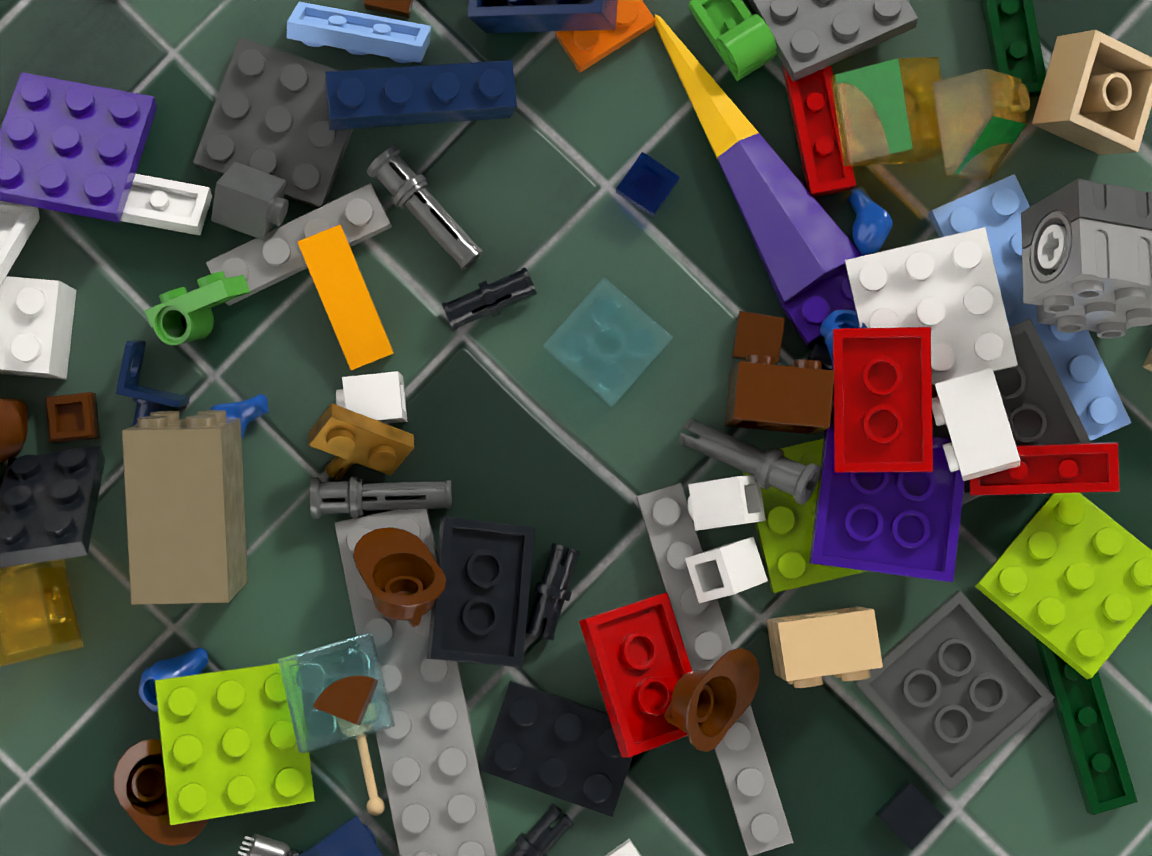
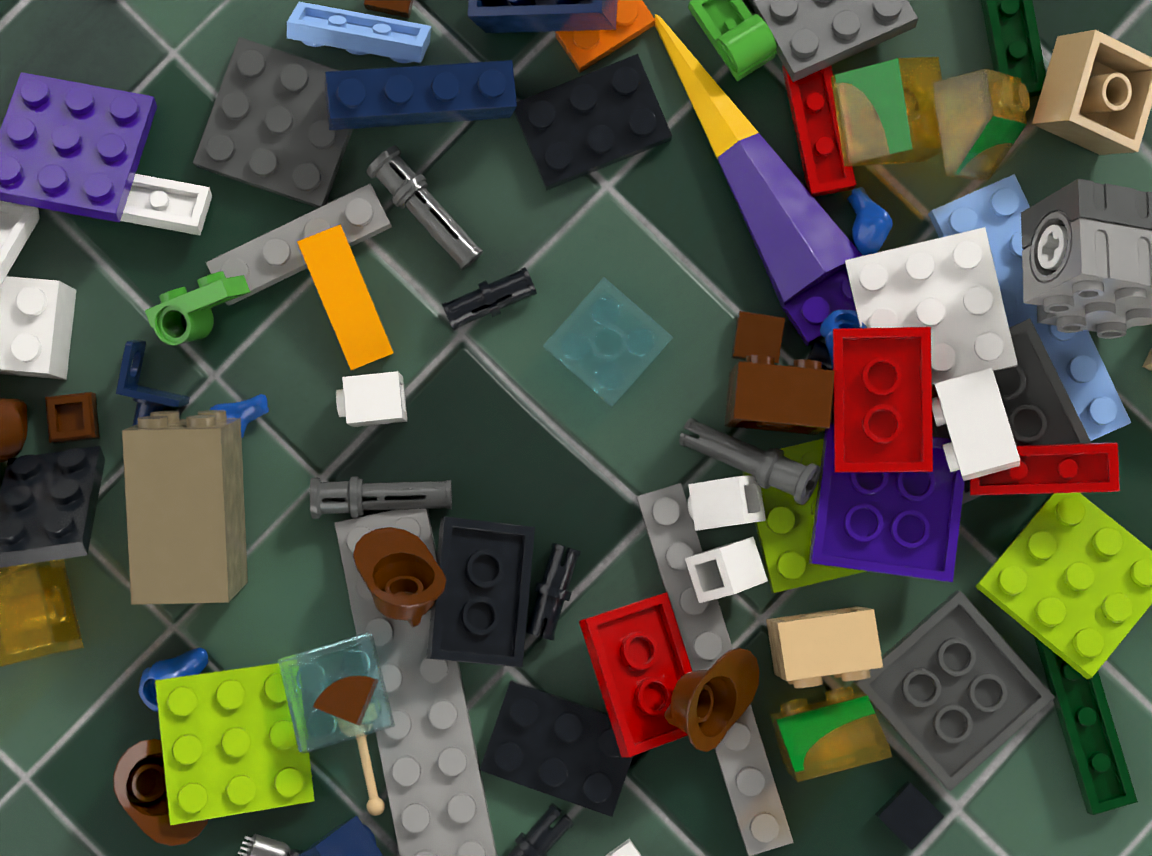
(249, 200): dark grey brick -> none
(360, 441): pearl gold plate -> none
(592, 122): none -> black plate
(647, 184): clear blue plate -> none
(829, 734): none -> clear yellow slope

